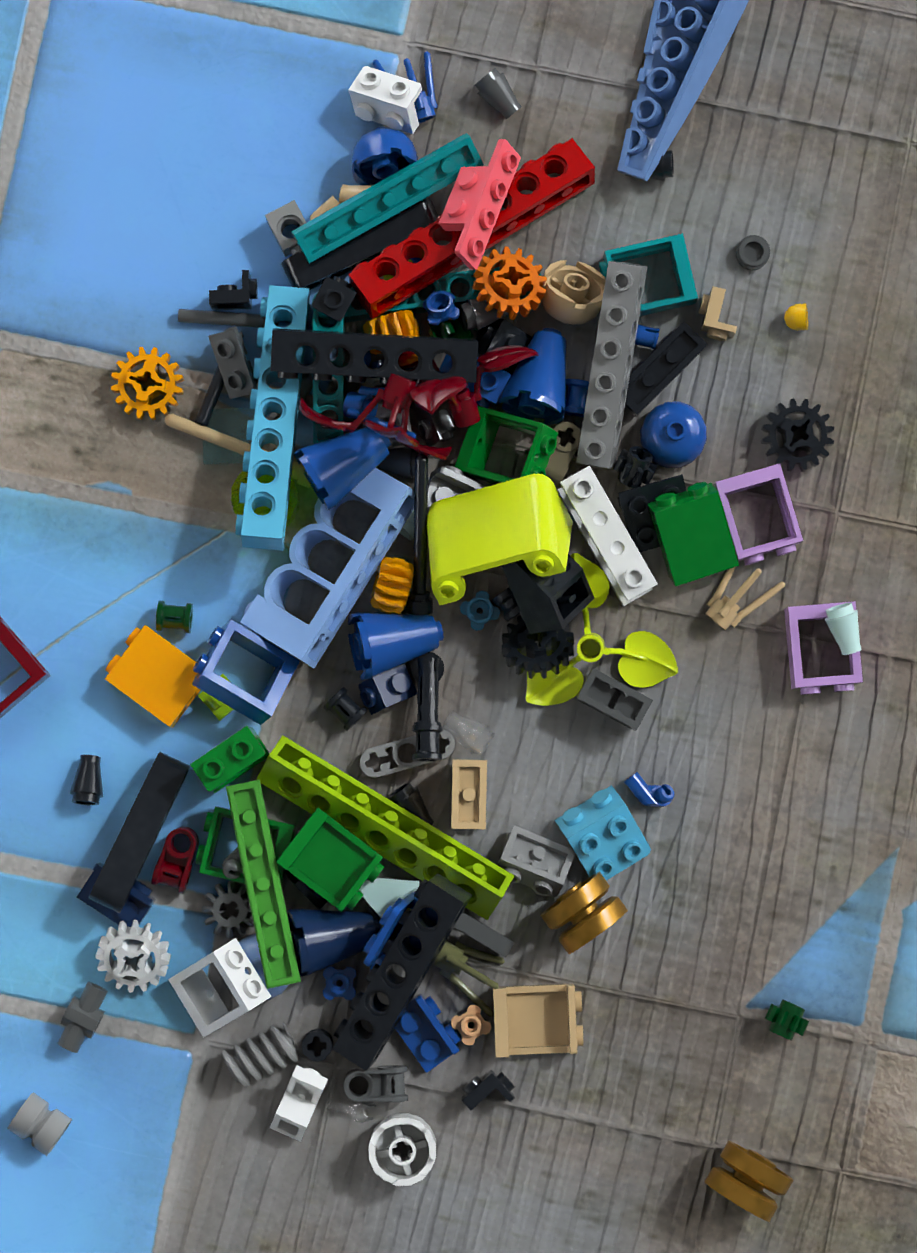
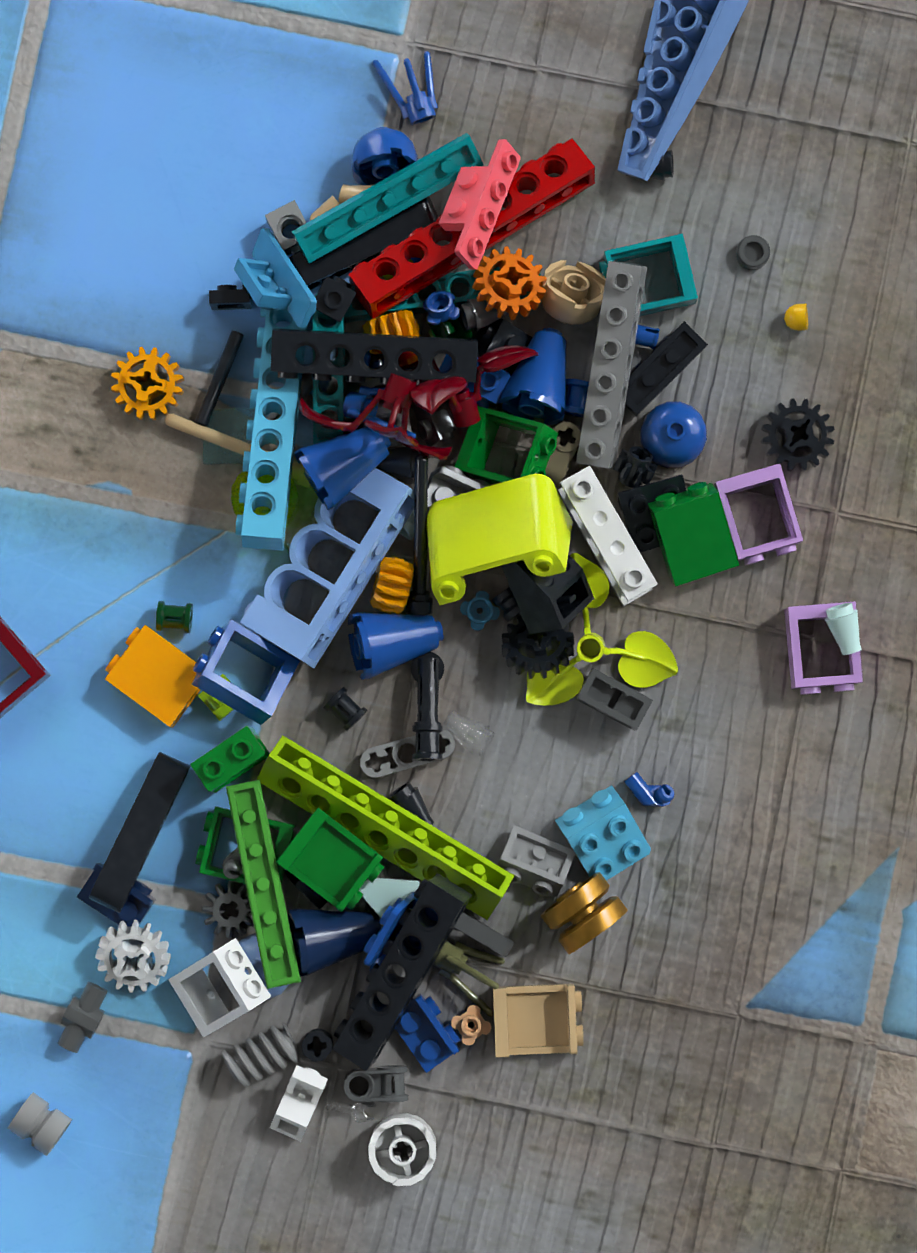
(87, 782): black cone -> none
(176, 861): dark red piece -> none
(221, 318): dark grey piece -> none
(233, 365): dark grey hinge -> none
(275, 281): none -> dark azure bracket
(332, 976): blue plate -> none
(385, 99): white bracket -> none
(387, 689): dark blue bracket -> none
(469, 794): tan panel -> none
(479, 1089): black bracket -> none
(498, 93): dark grey cone -> none
(711, 309): tan bracket -> none
(724, 611): tan plant -> none
(750, 1177): pearl gold wheel -> none
(787, 1019): dark green gear -> none

